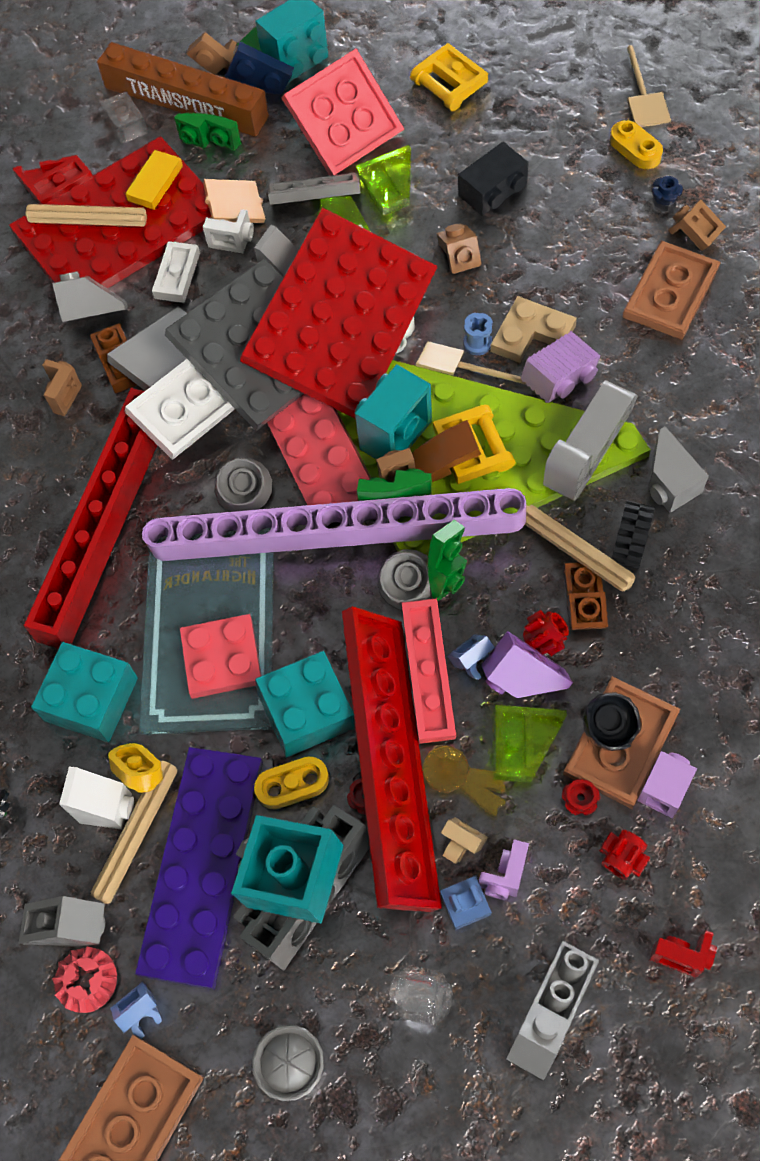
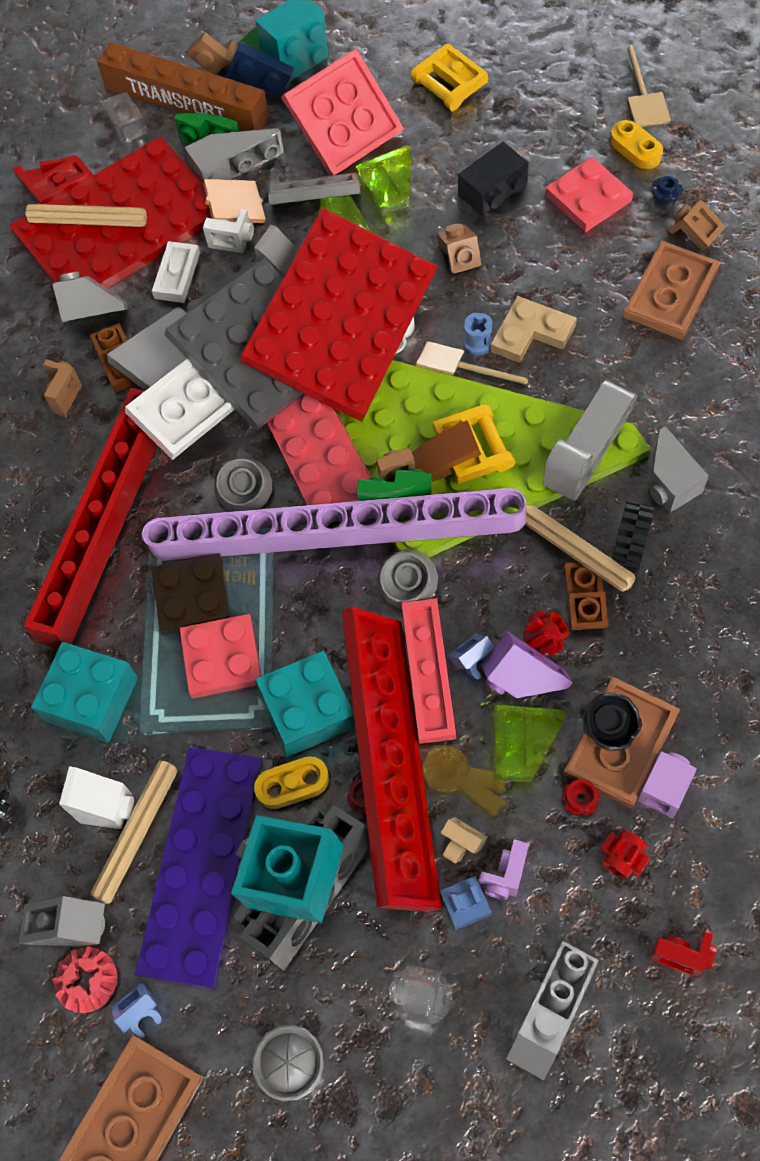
(135, 767): yellow plate -> none
(154, 179): yellow tile -> none
(190, 593): none -> dark brown plate
(233, 153): none -> light grey slope
(393, 413): teal brick -> none
(444, 561): green slope -> none
(560, 367): lavender brick -> none
(588, 194): none -> coral plate

